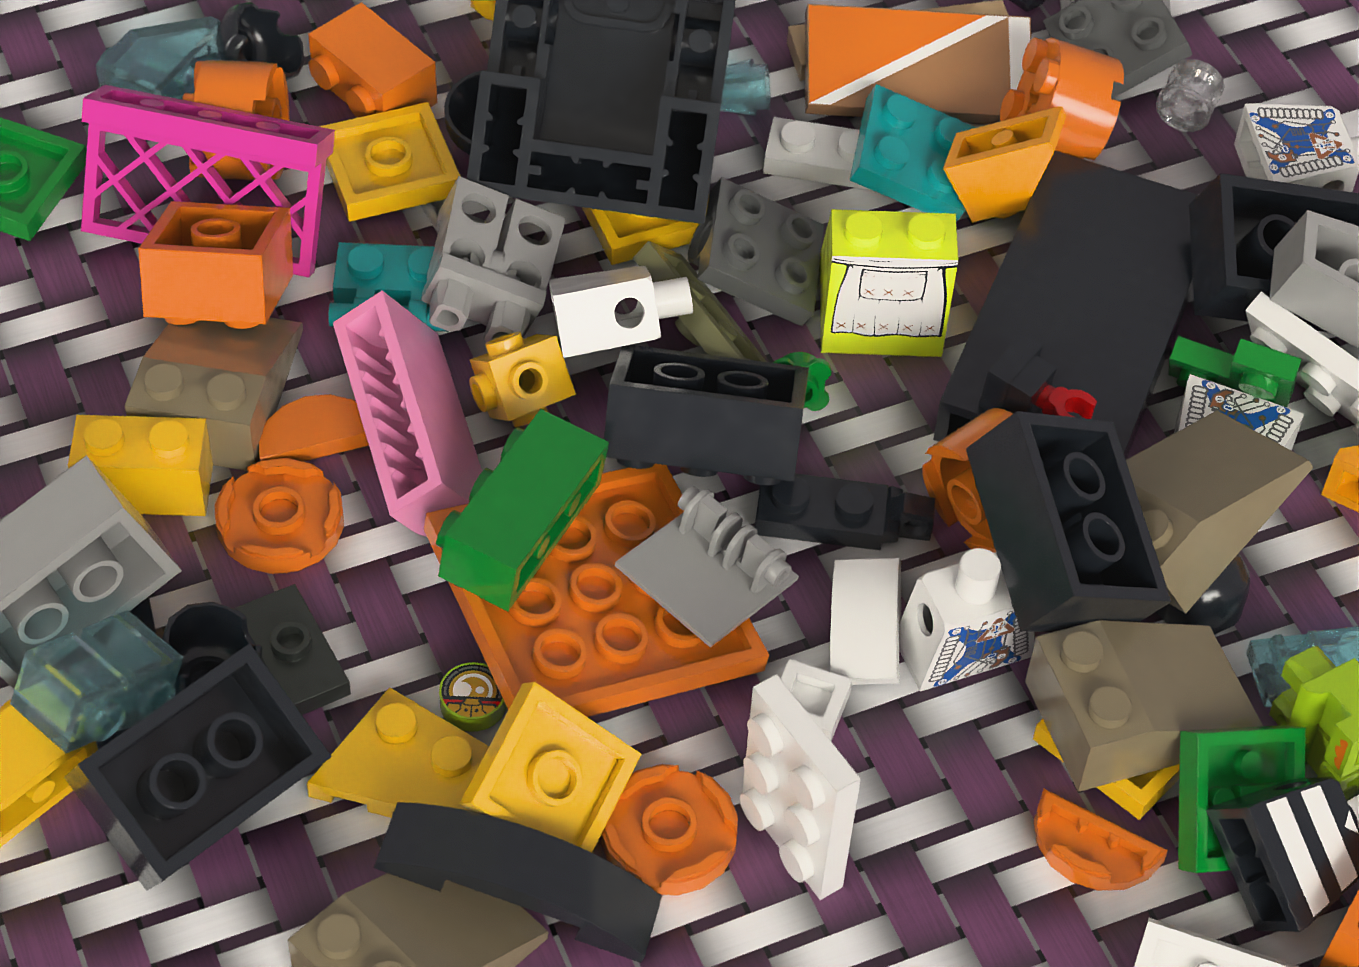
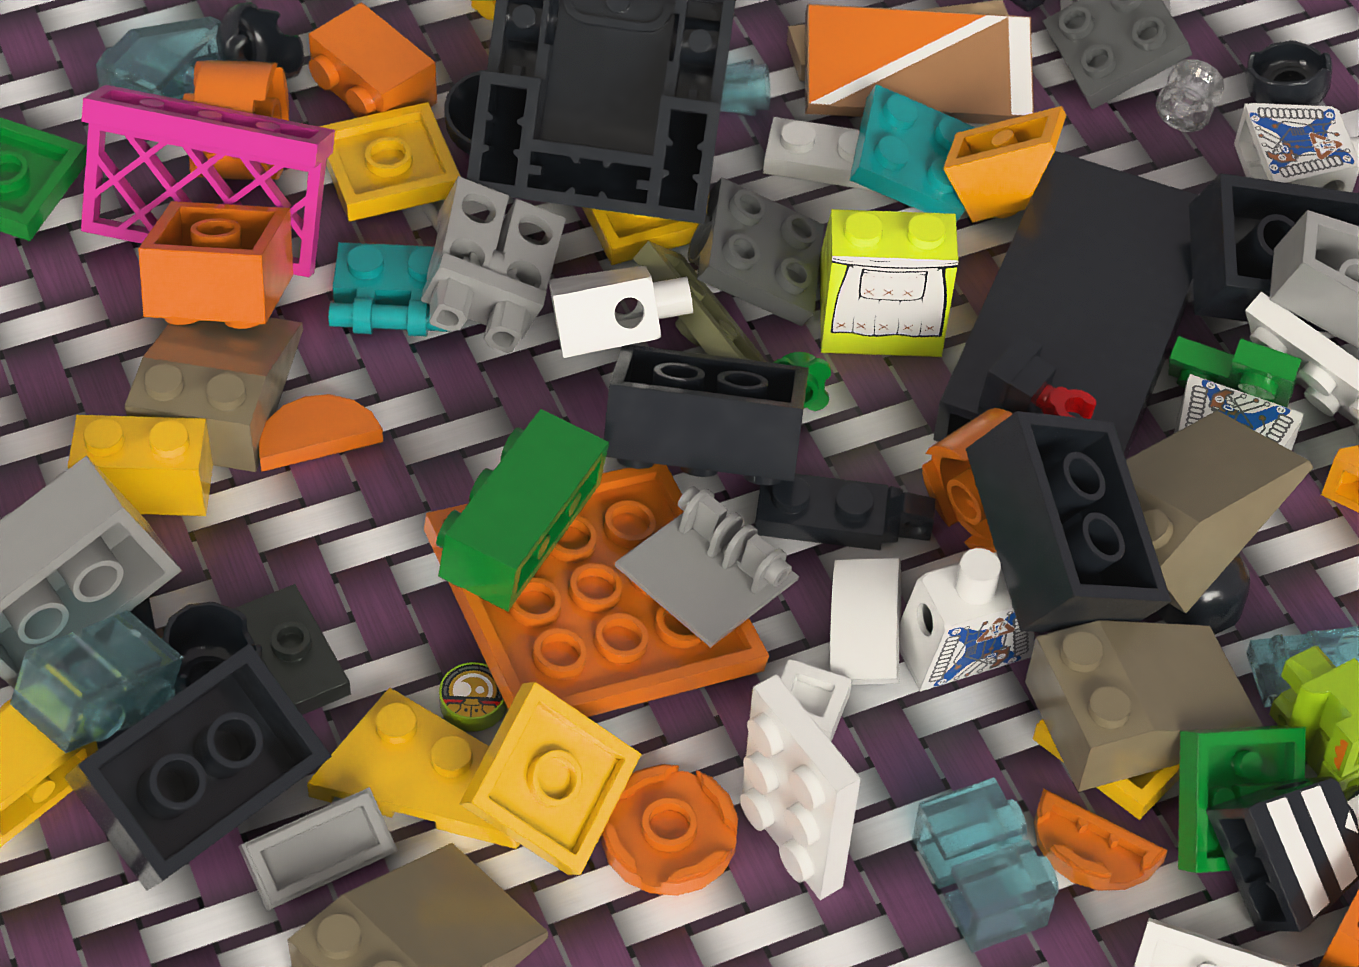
(279, 516): orange tile -> none
(318, 848): none -> light grey tile
(408, 410): bright pink brick -> none
(520, 377): yellow brick -> none
(522, 868): black slope -> none
(979, 845): none -> clear light blue piece
(1076, 80): orange brick -> none
(1289, 74): none -> black hair

